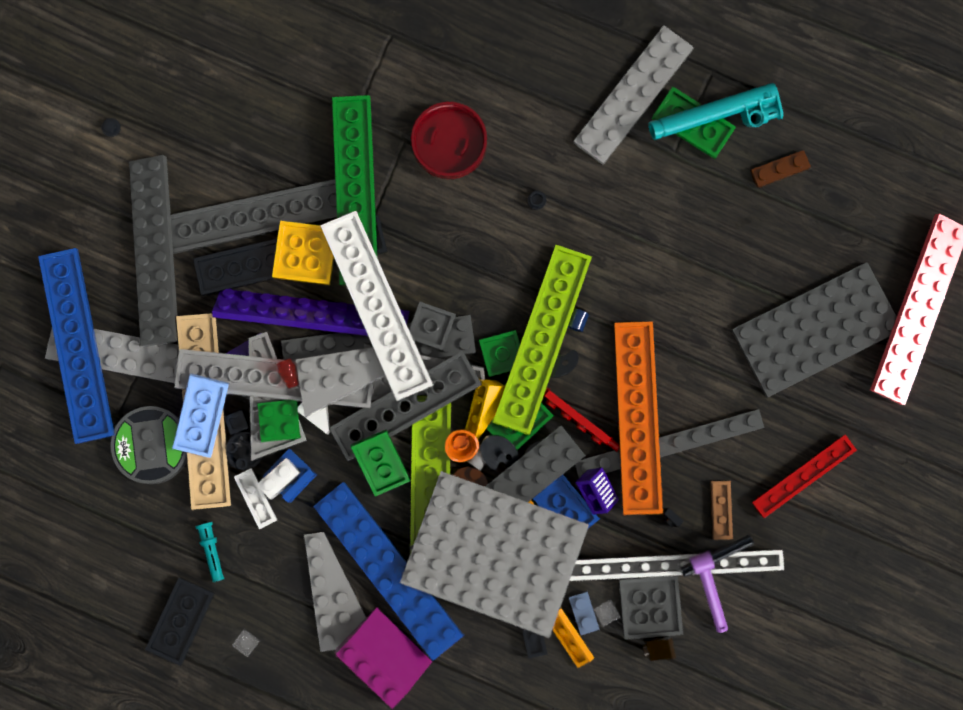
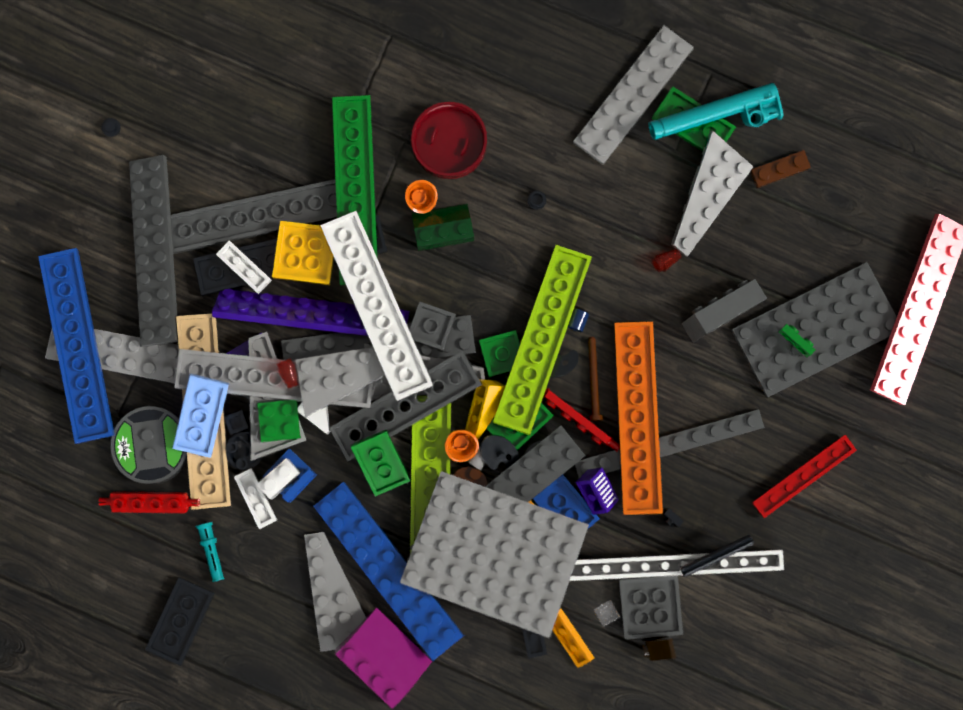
(149, 502): none -> red plate
(243, 267): none -> white plate
(246, 643): clear plate -> none
(421, 196): none -> orange helmet
(443, 227): none -> dark green slope
(583, 613): sand blue plate -> none
(594, 381): none -> reddish brown bar
(665, 260): none -> clear red cone
(702, 565): medium lavender piece -> none
(712, 187): none -> light grey wing
(721, 510): medium nougat tile -> none
(724, 309): none -> dark grey wedge
(791, 334): none -> green plate

